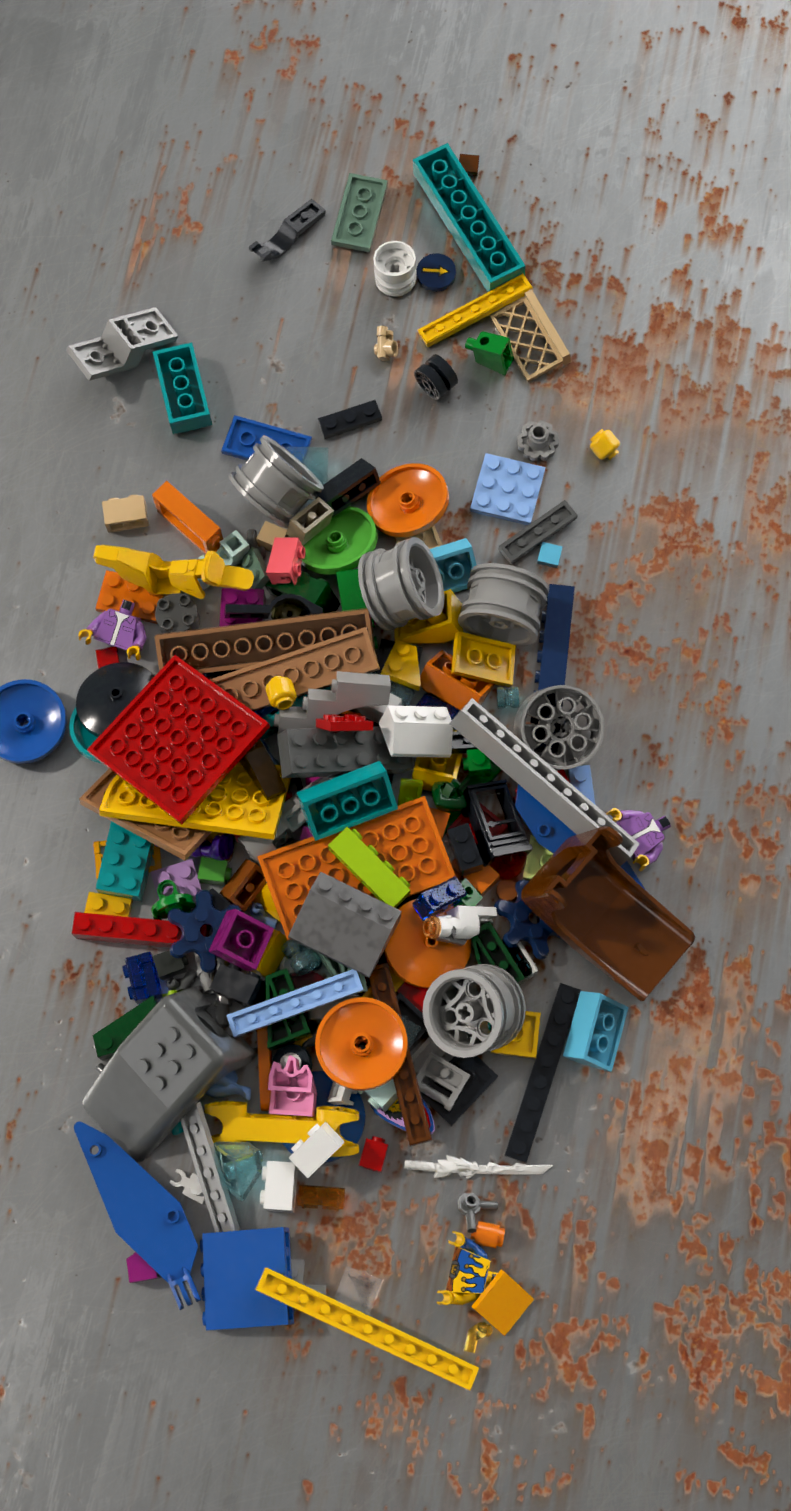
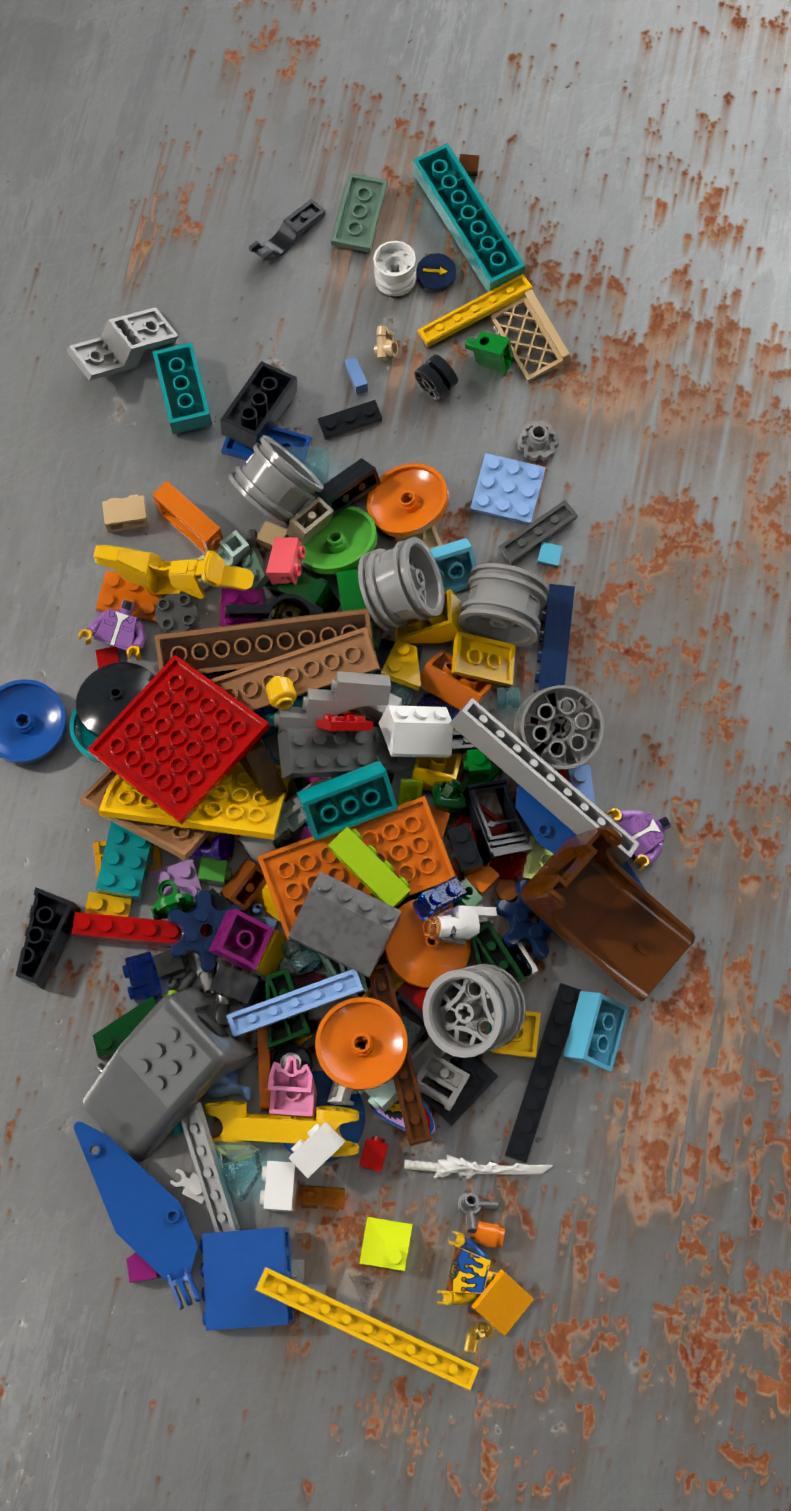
(45, 936): none -> black wedge
(259, 405): none -> black brick
(356, 375): none -> medium blue piece
(386, 1244): none -> neon yellow slope
(604, 444): yellow head -> none

